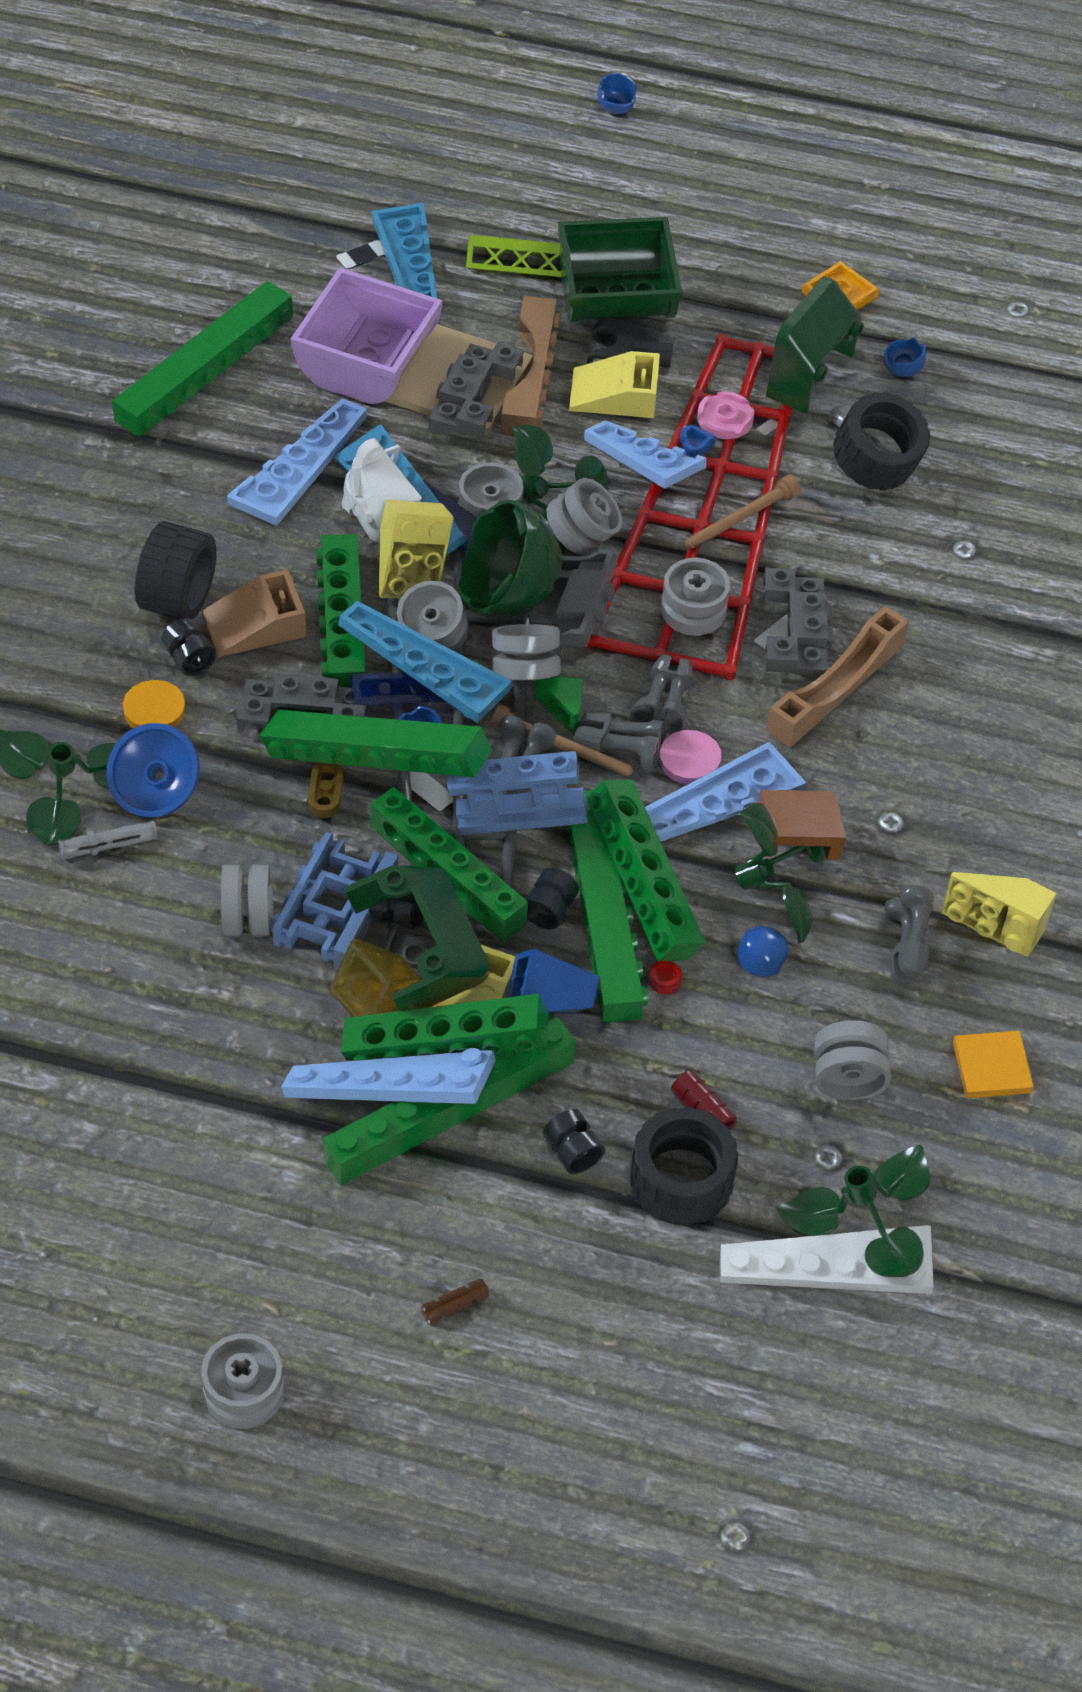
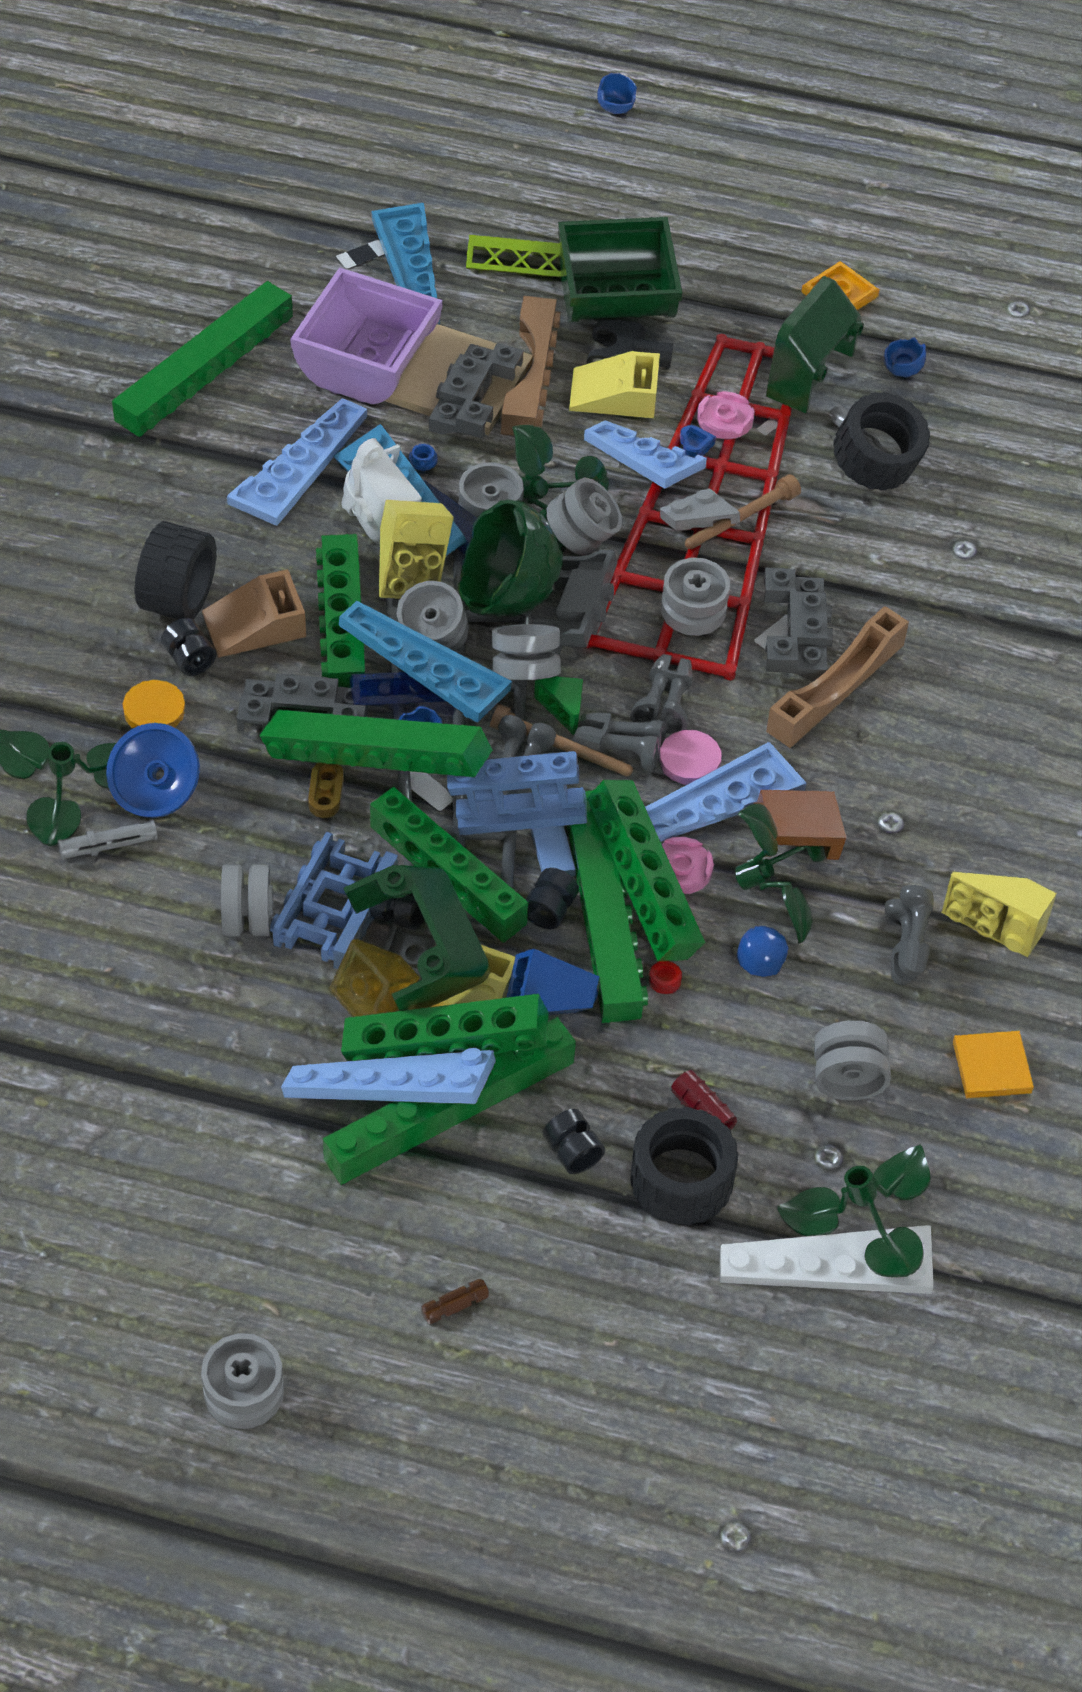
(423, 457): none -> blue plate
(553, 849): none -> light blue tile
(689, 862): none -> bright pink tile
(698, 511): none -> light grey wing

